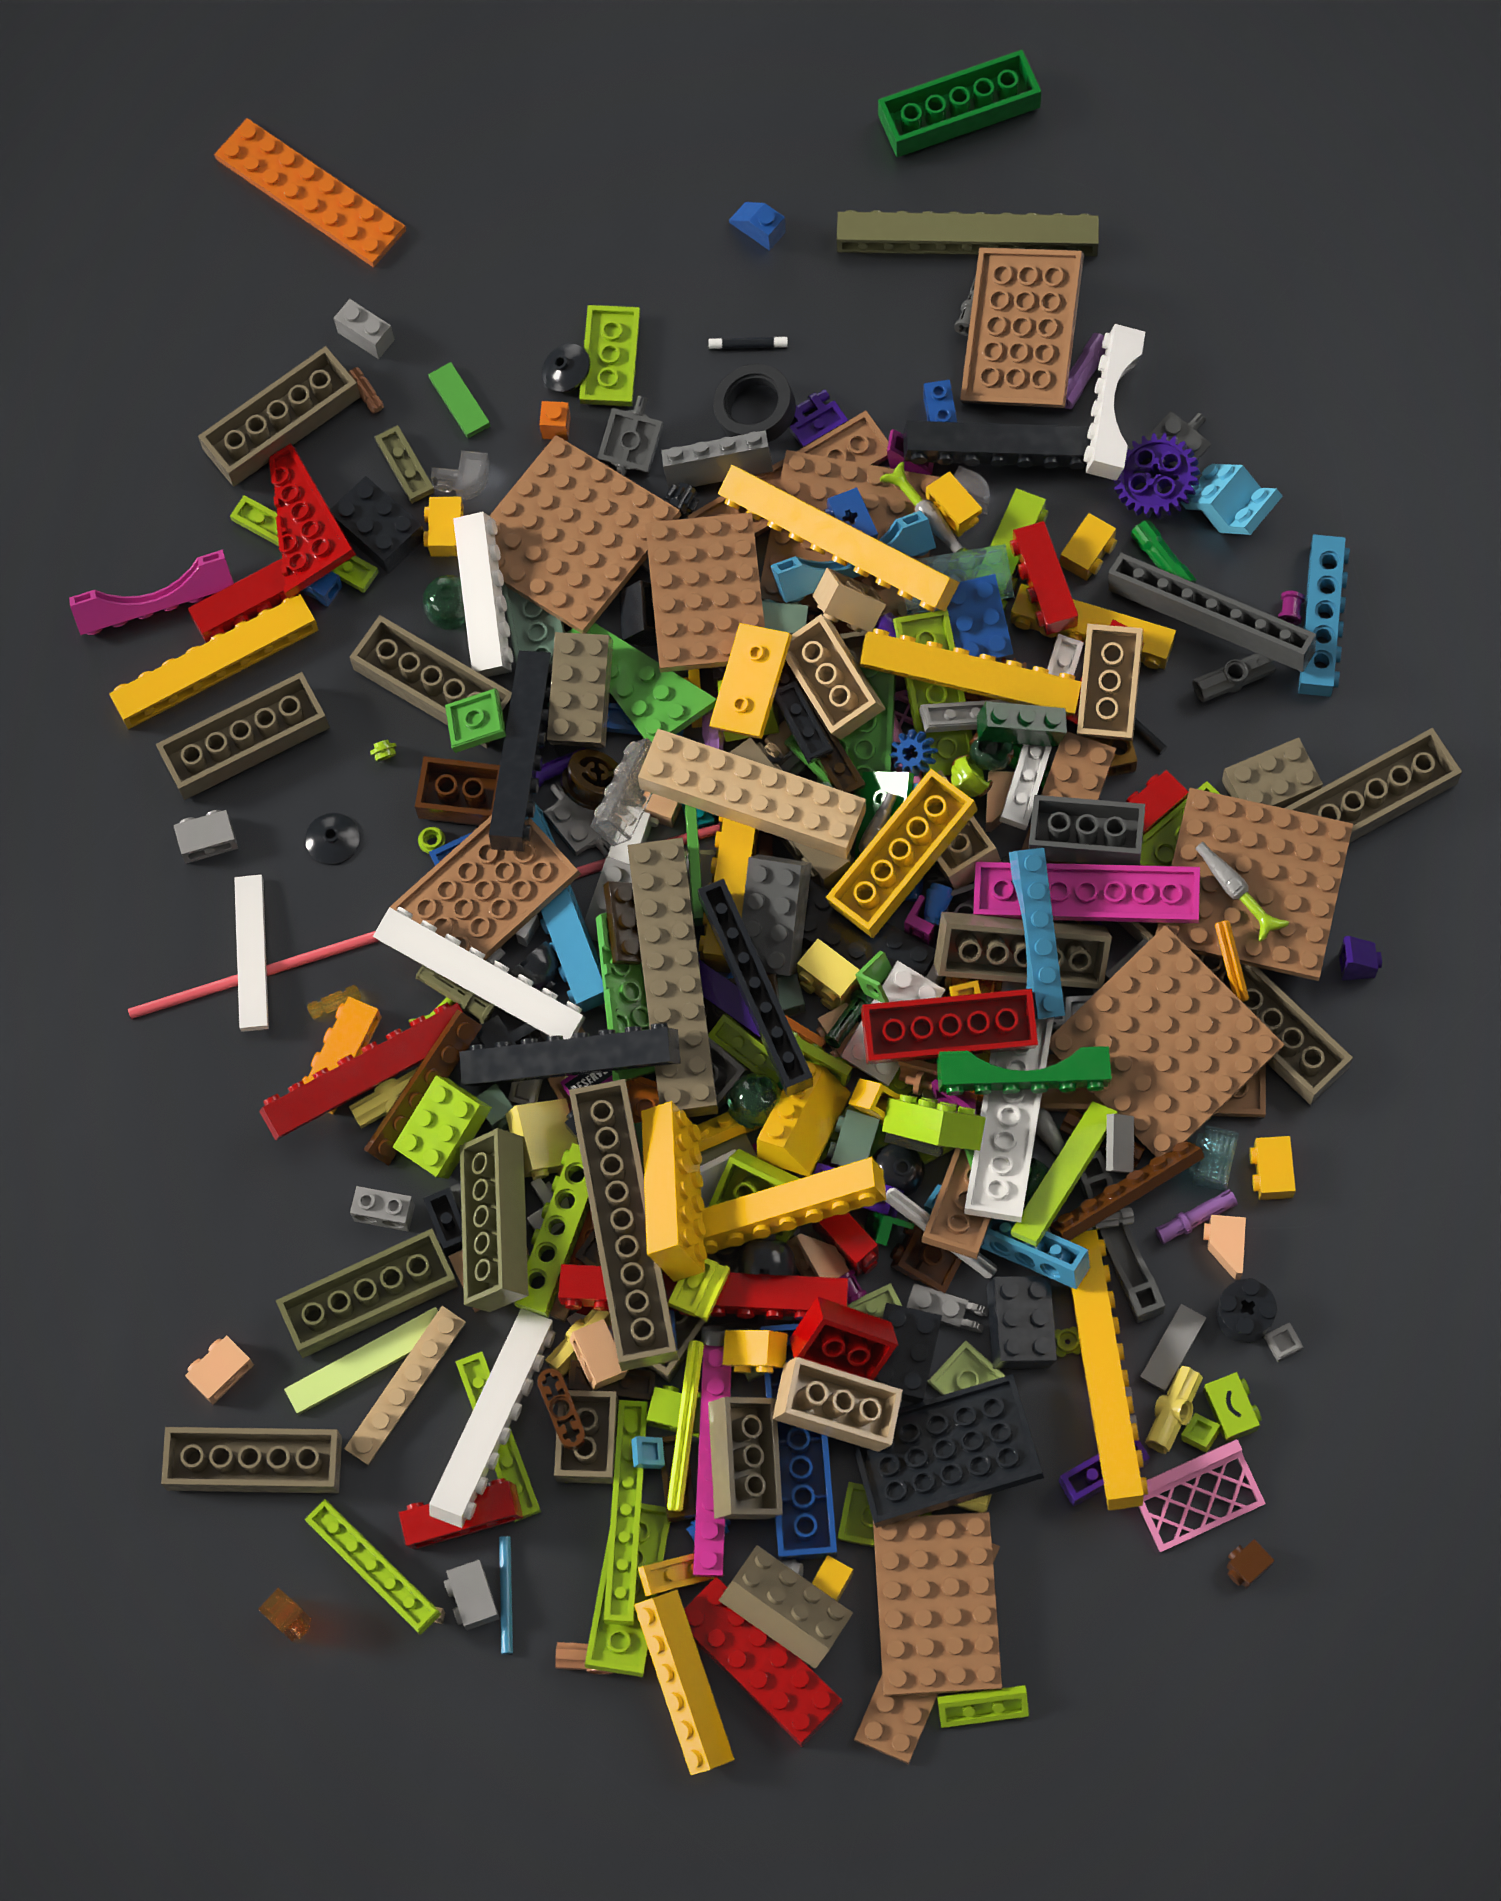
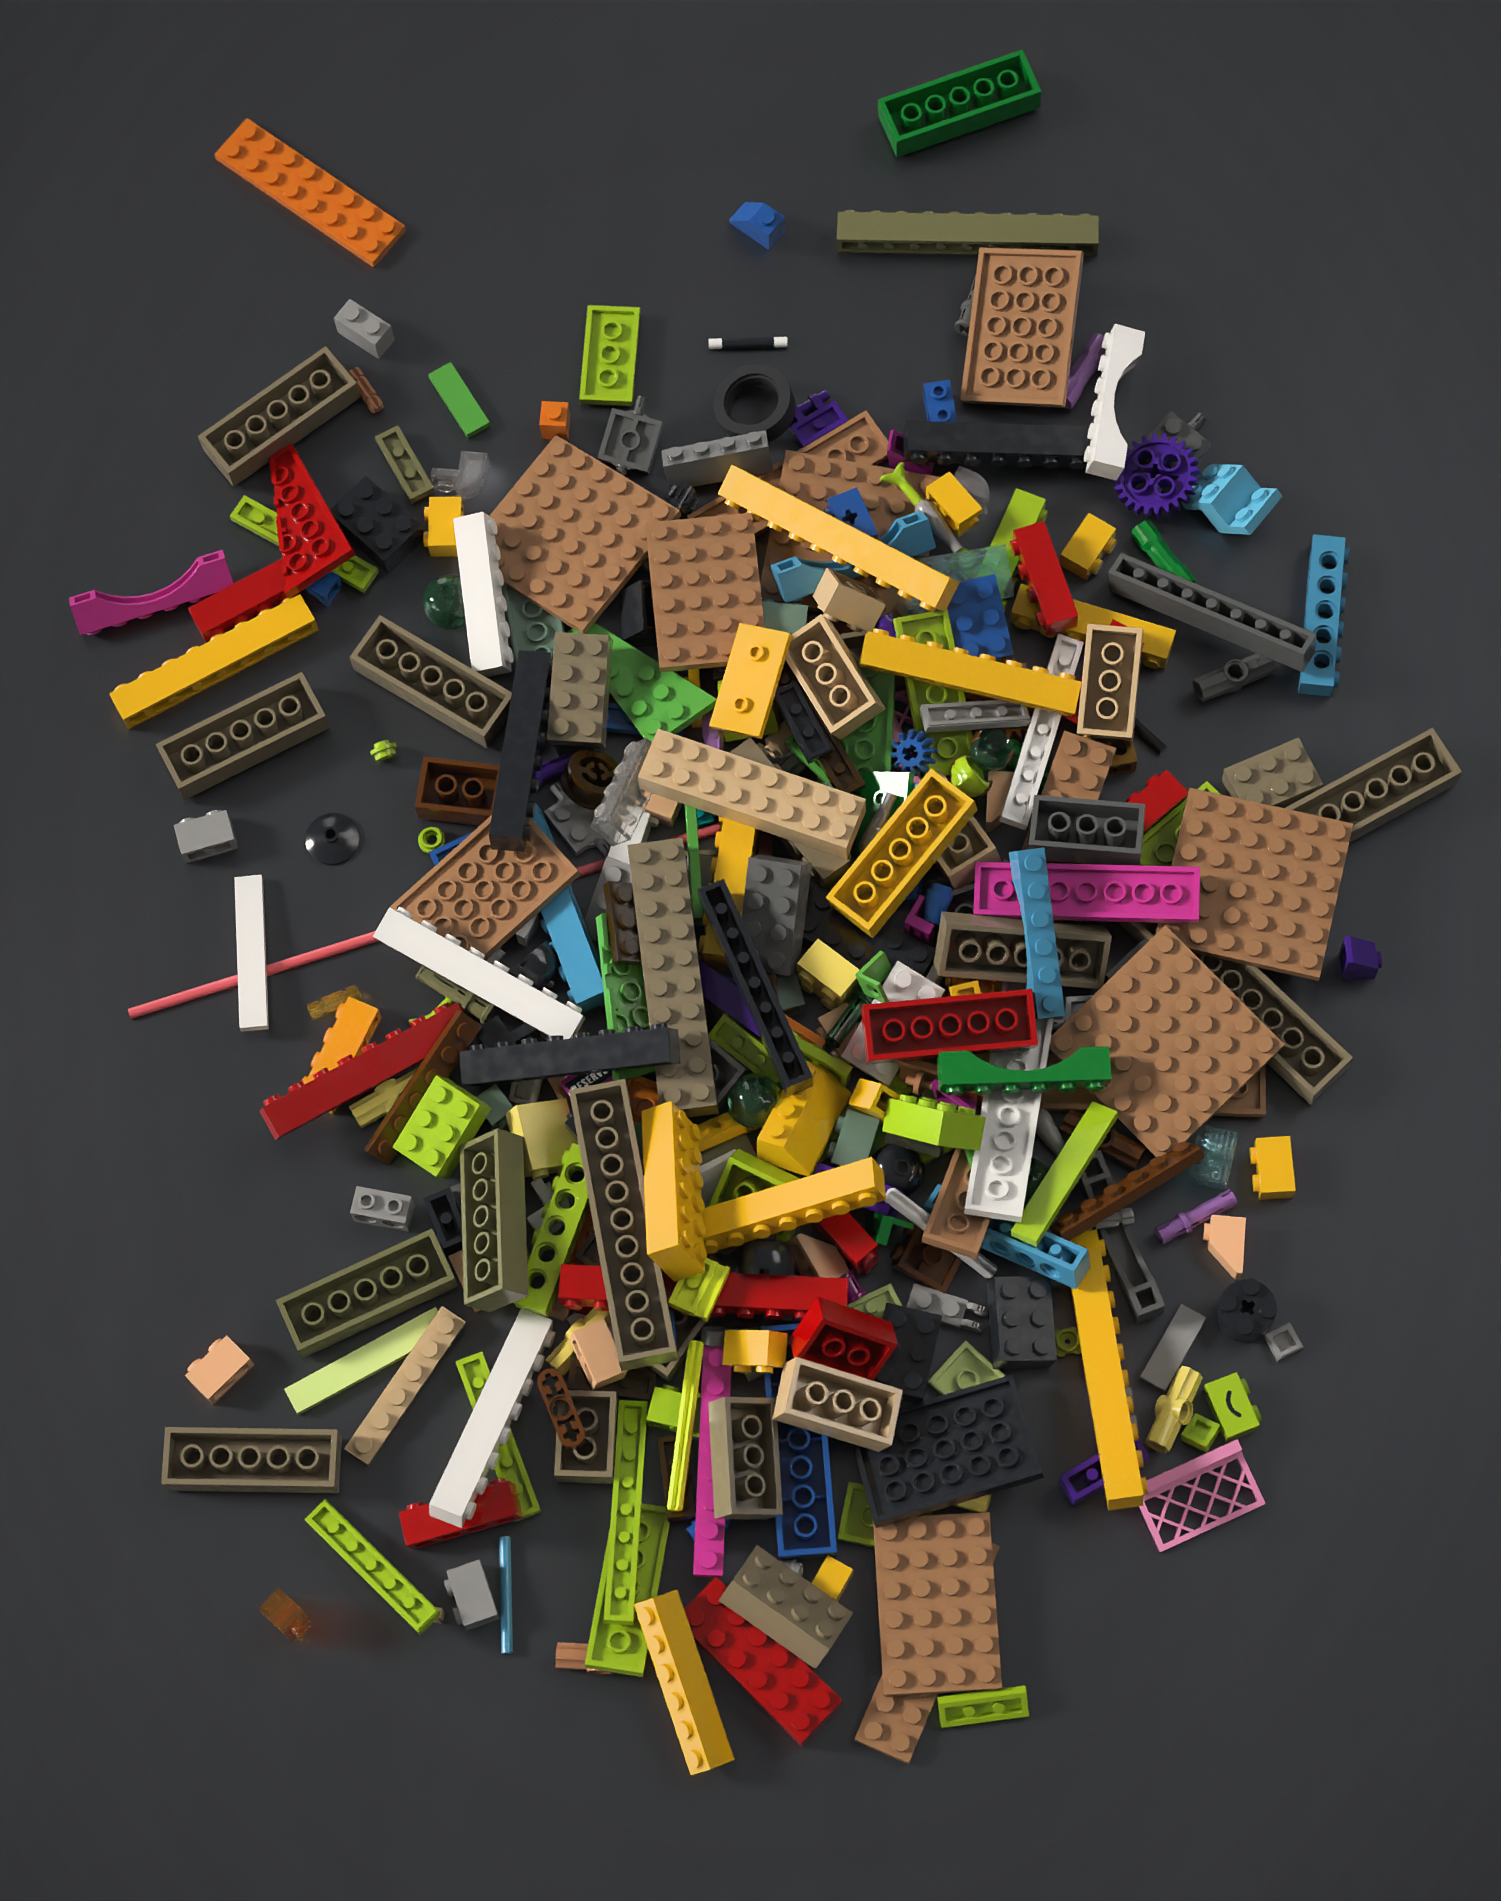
(475, 720): bright green tile -> none
(570, 374): black dish -> none
(648, 1452): dark azure tile -> none
(669, 1575): yellow plate -> none
(1021, 724): dark green brick -> none
(1120, 1143): light grey tile -> none
(1231, 960): light orange axle -> none
(1237, 889): light grey piece -> none
(1248, 1563): reddish brown brick -> none
(1291, 607): magenta bush -> none

